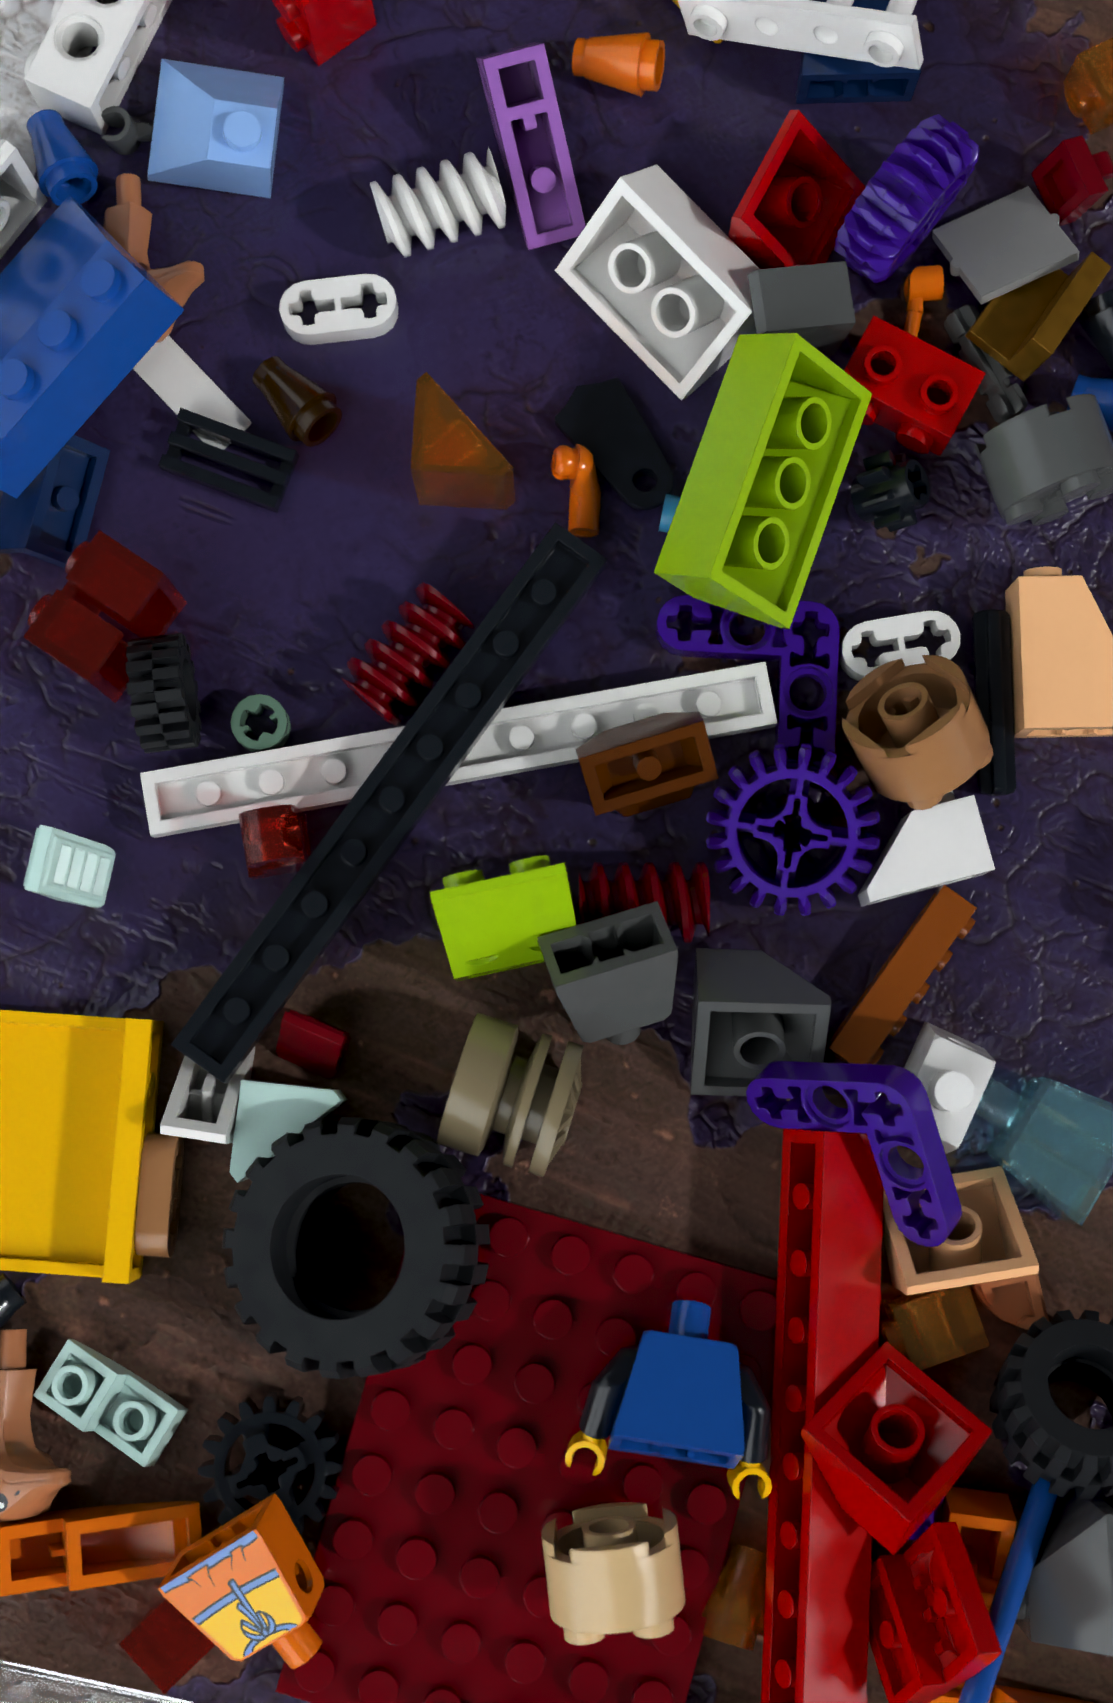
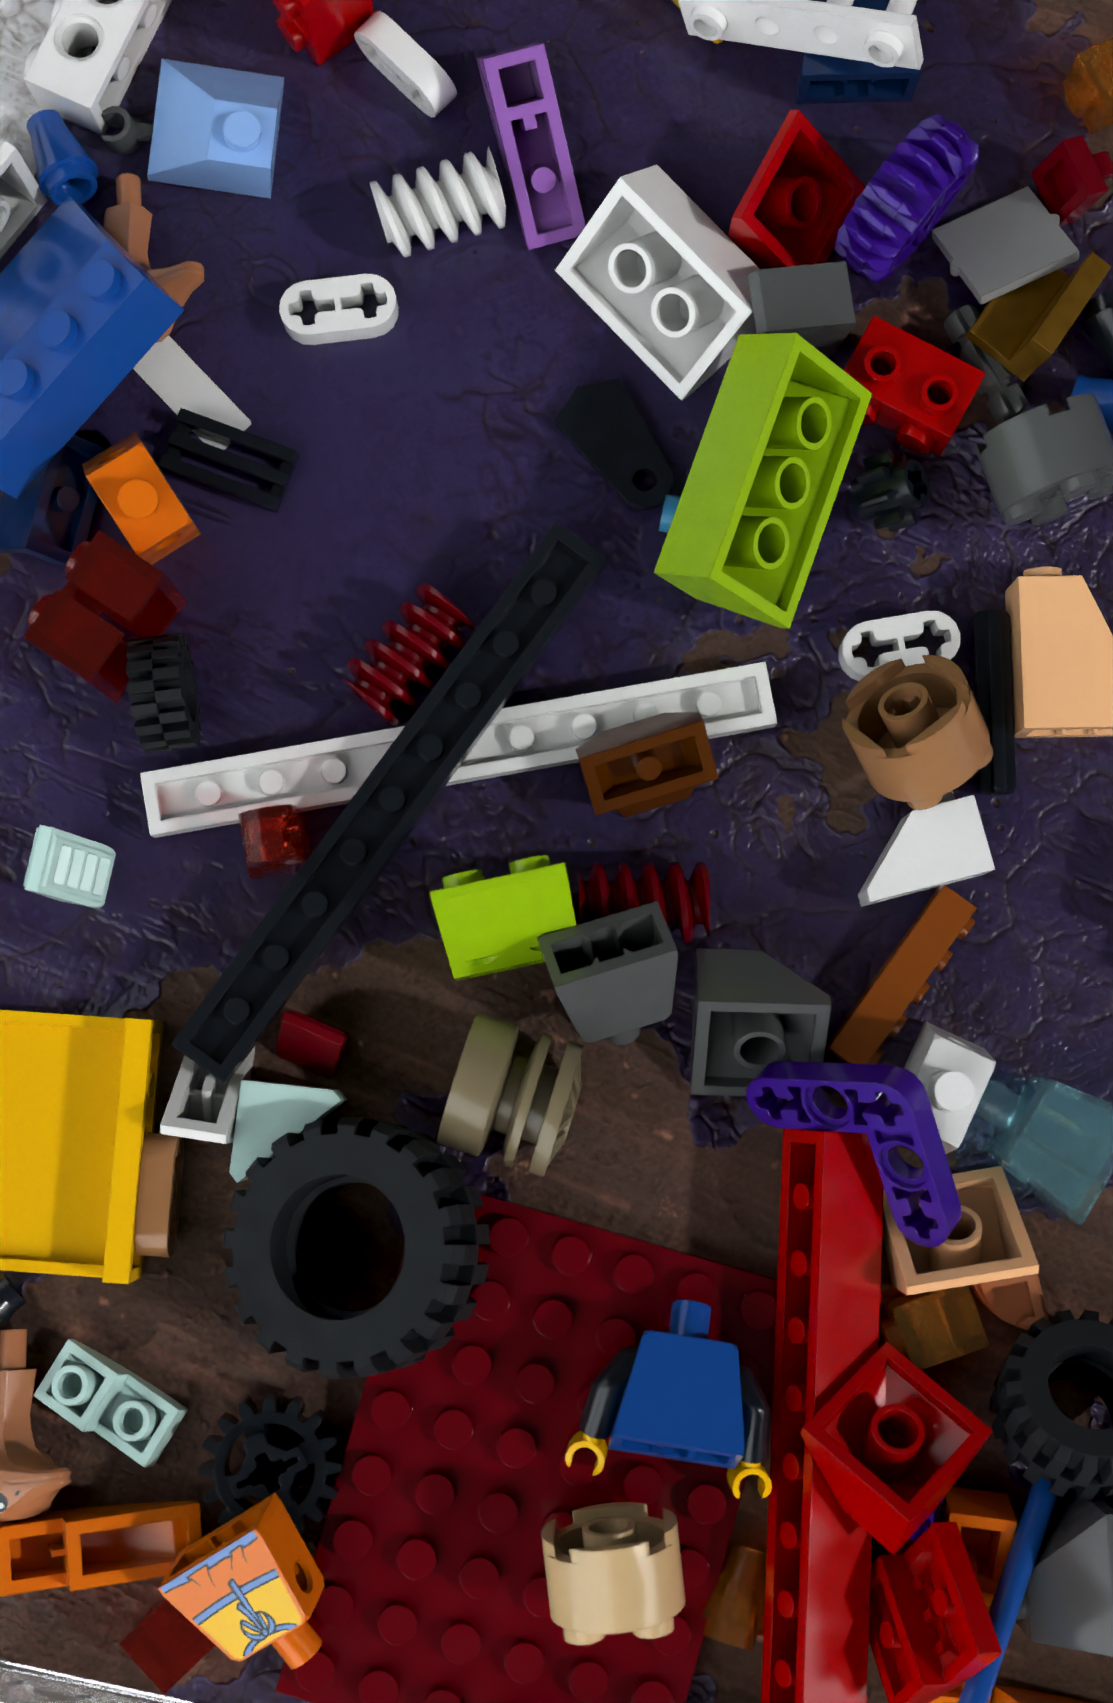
(140, 499): none -> orange torso
(254, 706): sand green bush -> none
(299, 403): dark brown cone -> none
(405, 64): none -> white beam
(453, 458): clear orange slope -> none
(585, 490): orange arm -> none
(621, 61): orange cone -> none
(776, 646): dark purple beam -> none
(822, 834): dark purple gear -> none
(921, 285): orange hand -> none

